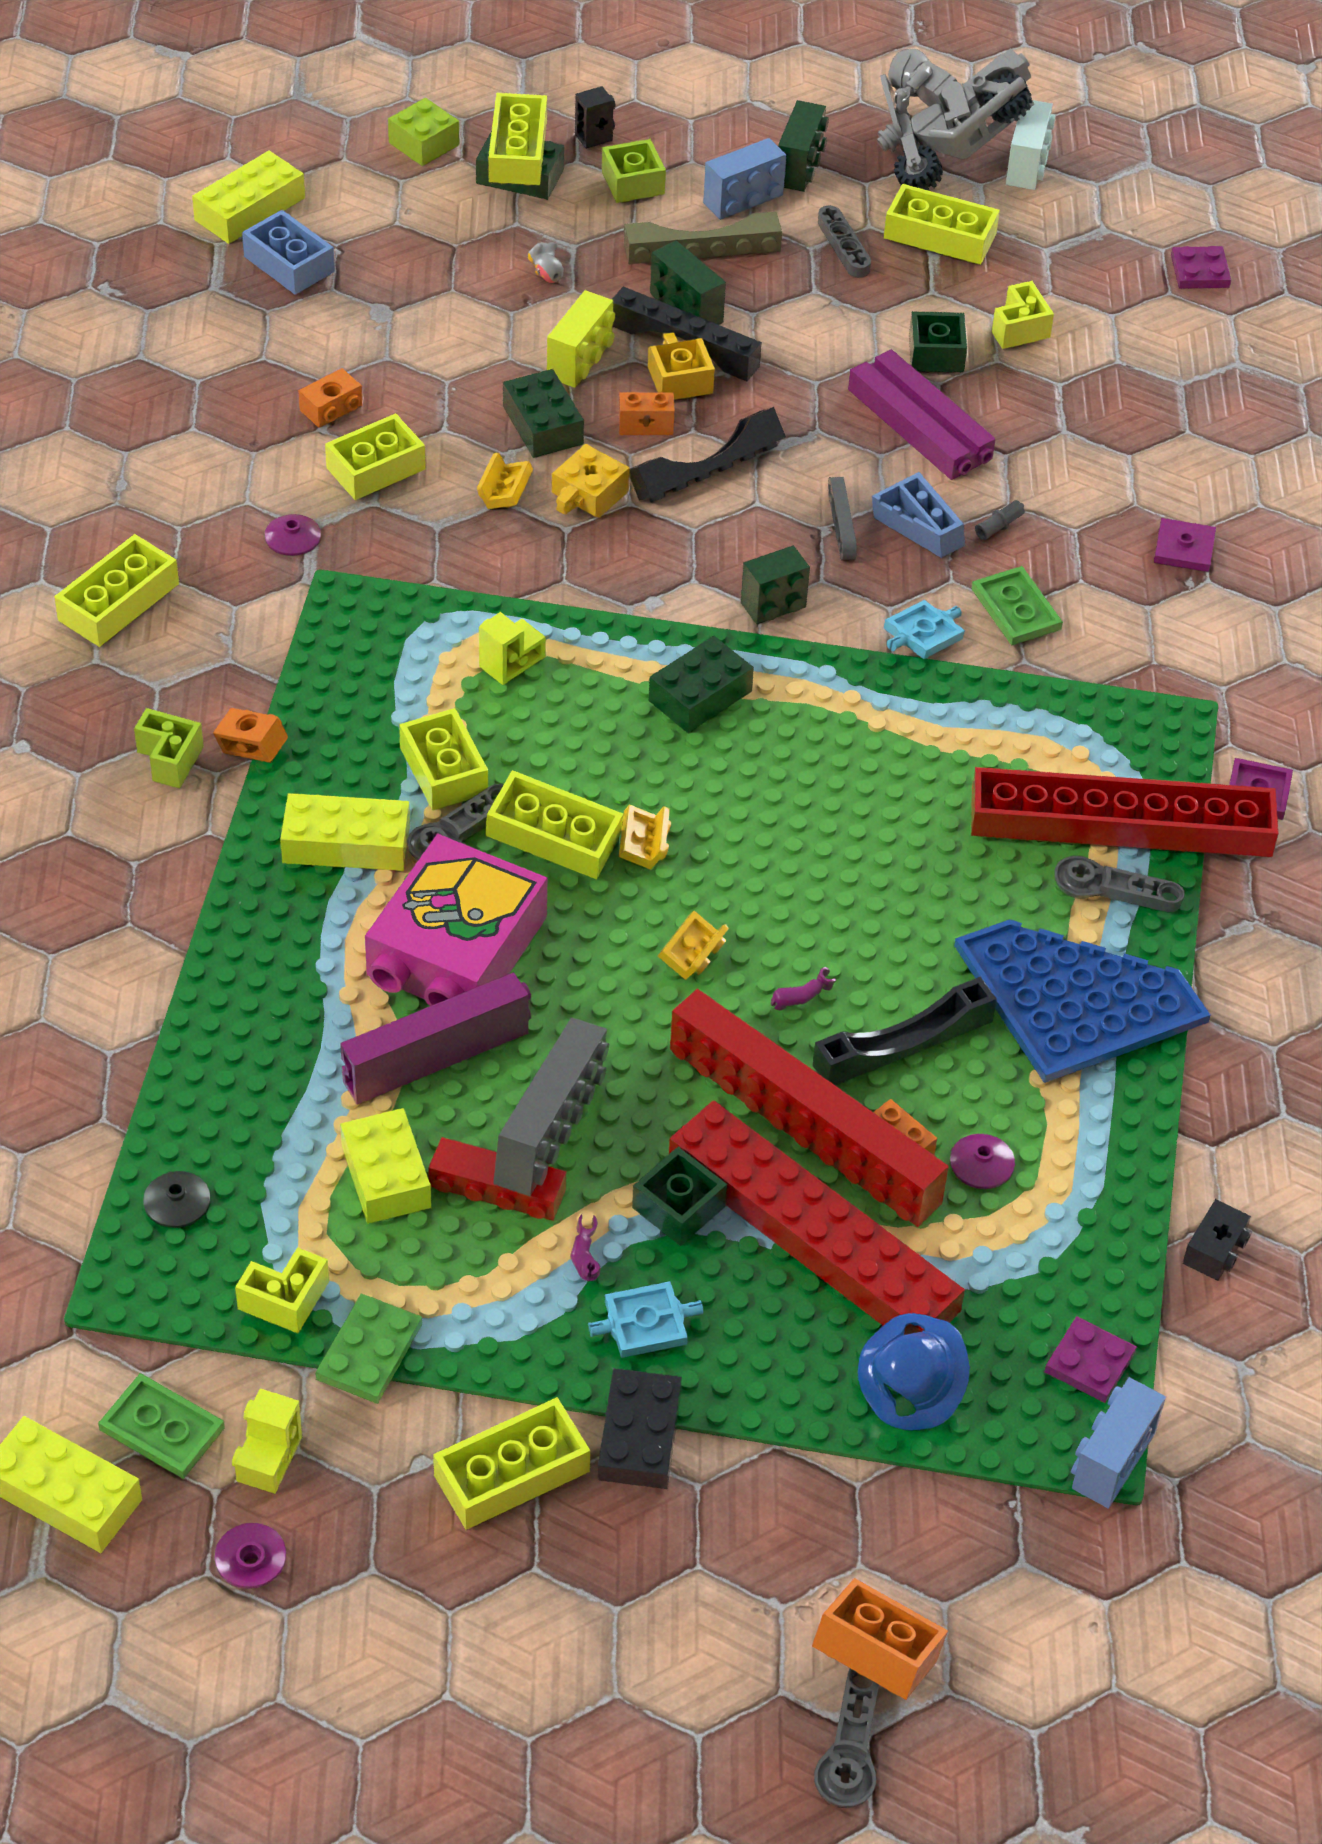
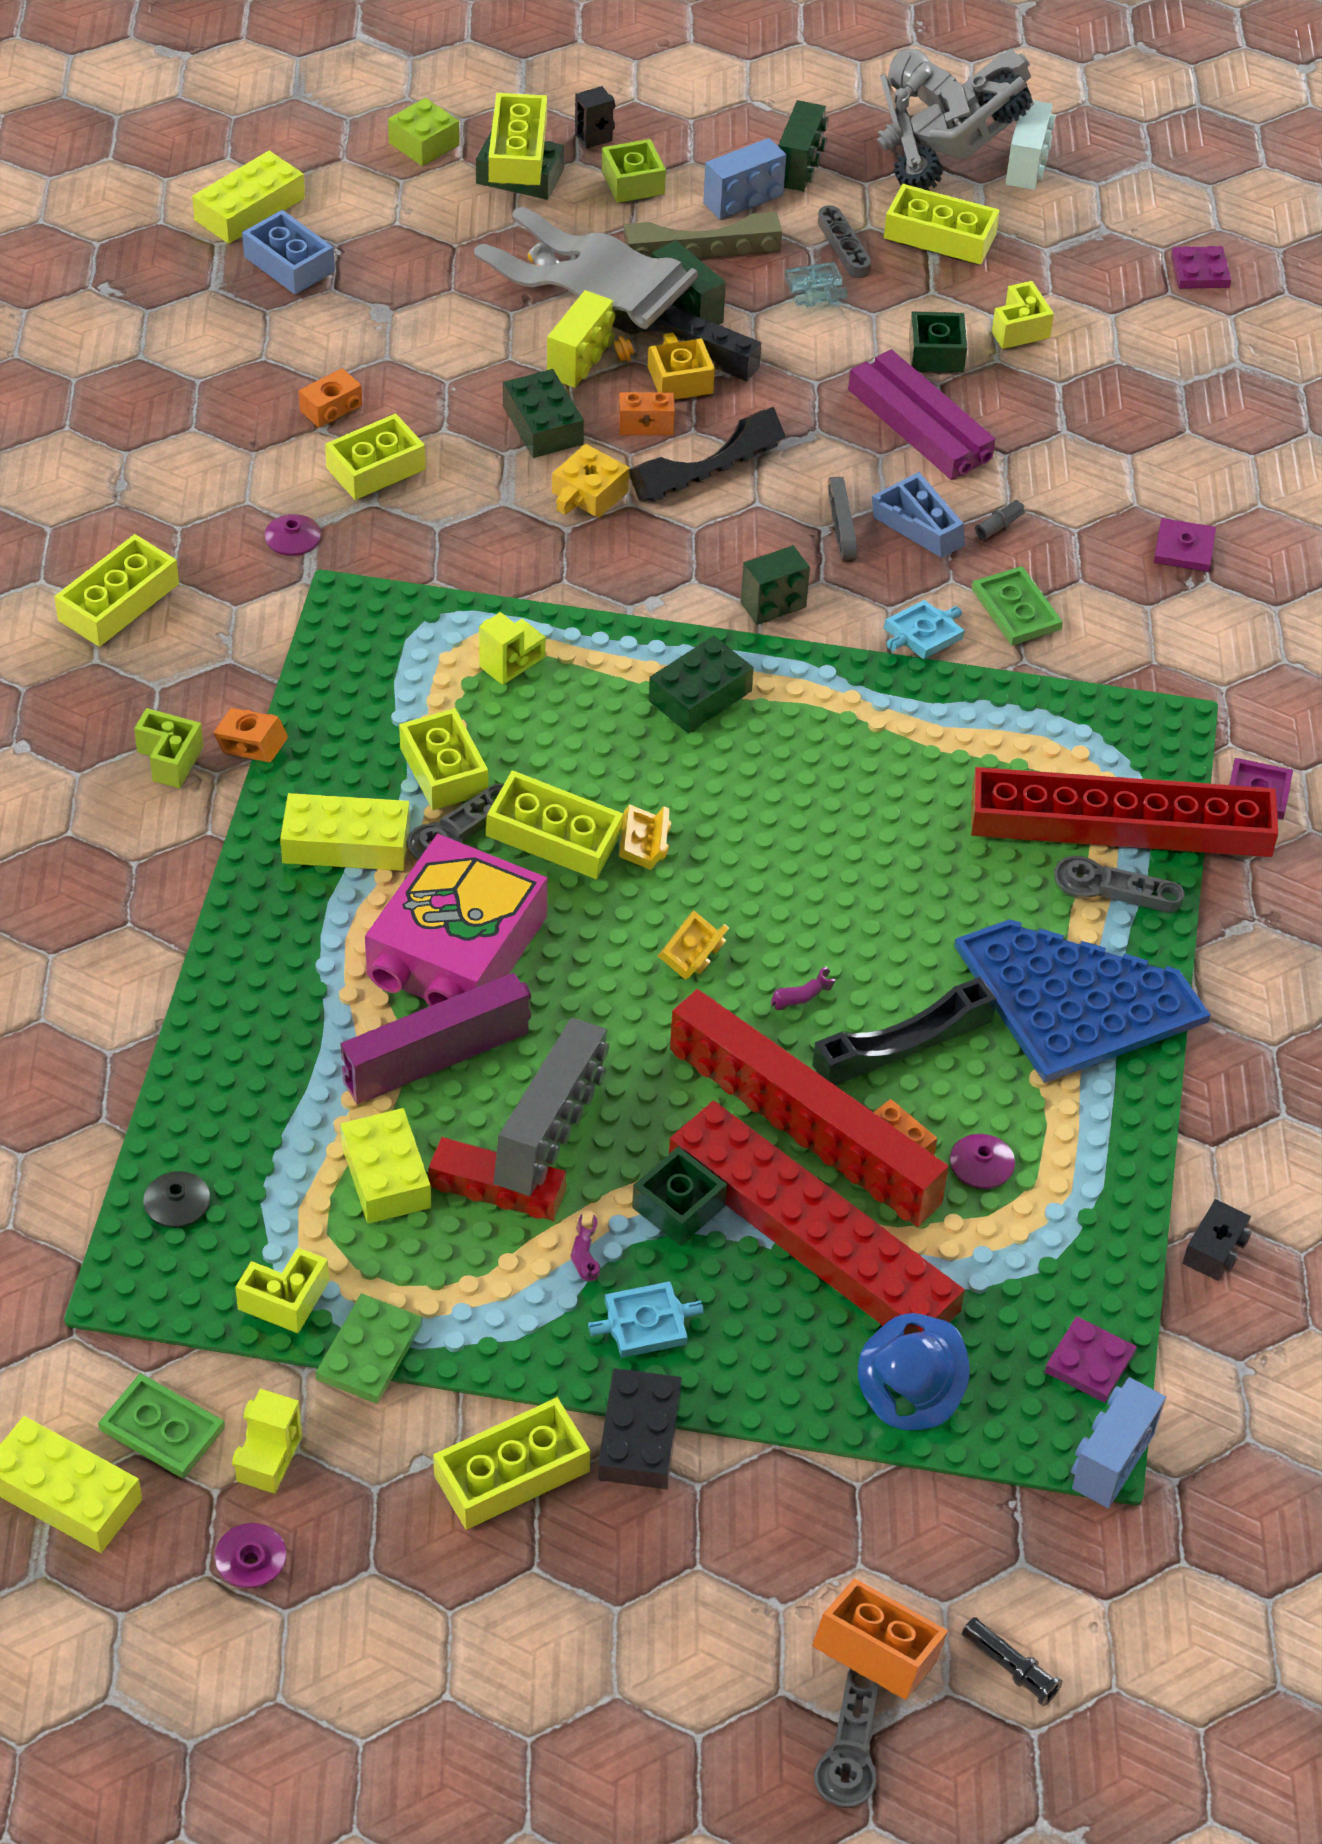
(503, 483): yellow bracket -> none
(605, 267): none -> light grey flag
(623, 349): none -> light orange plate
(813, 278): none -> clear light blue plate
(1024, 1670): none -> black pin

